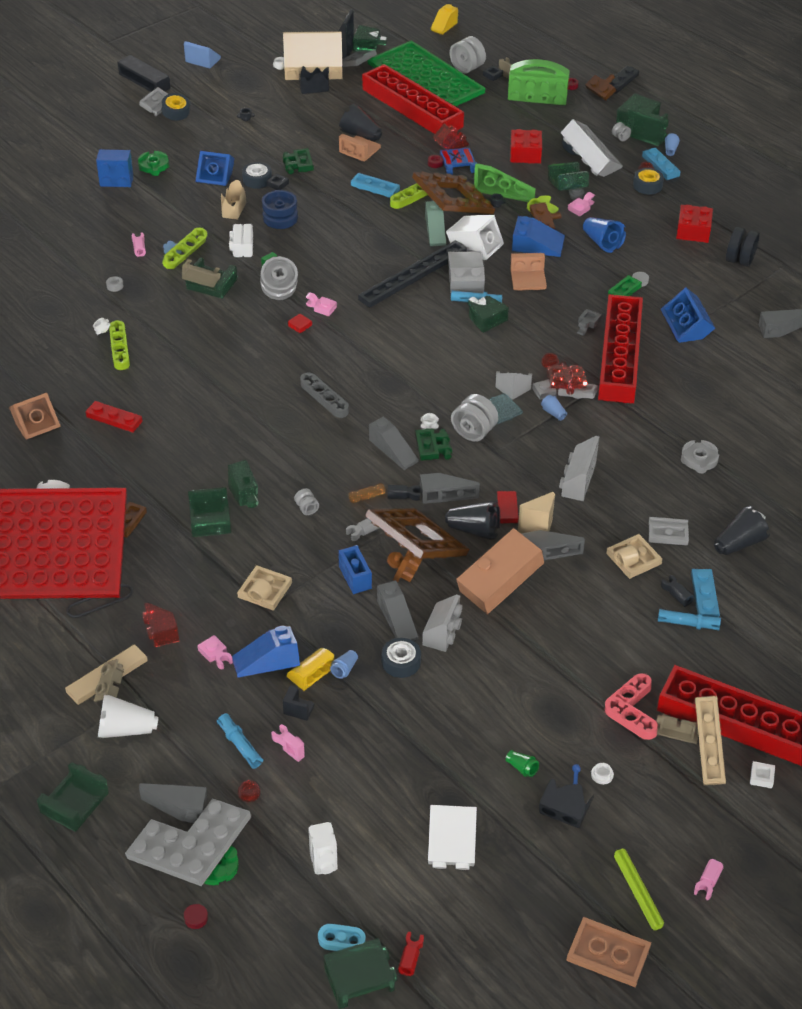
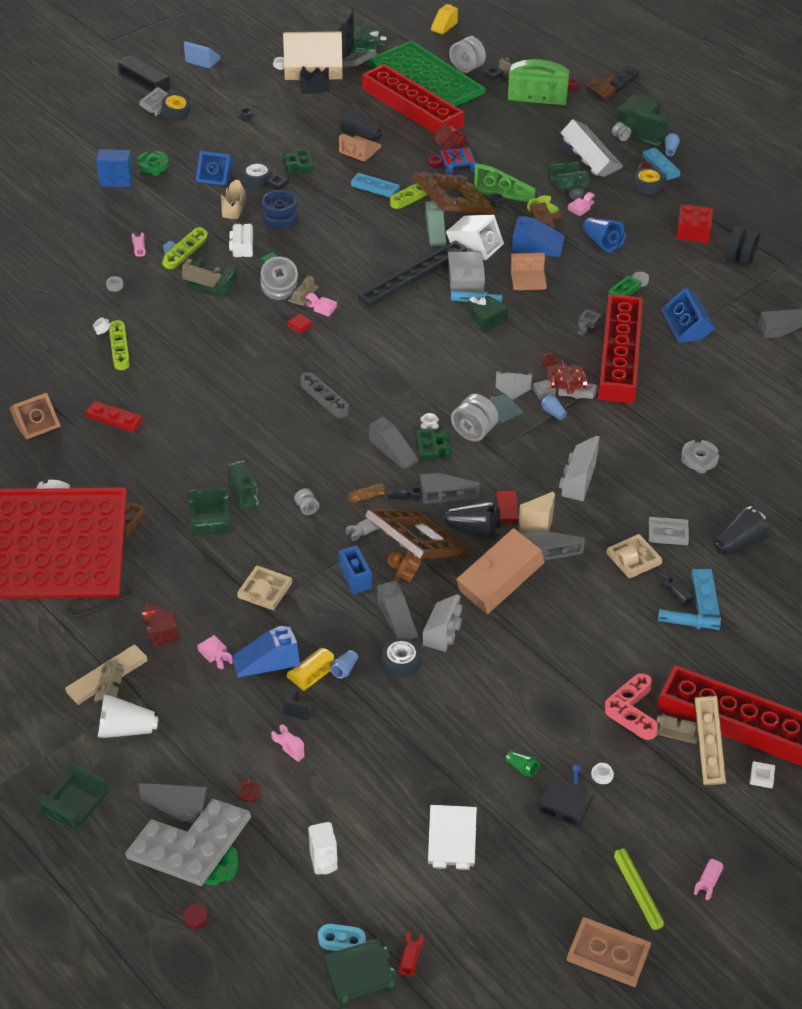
(235, 734): dark azure pin -> none
(299, 295): none -> dark tan hinge
(526, 146): red brick -> none

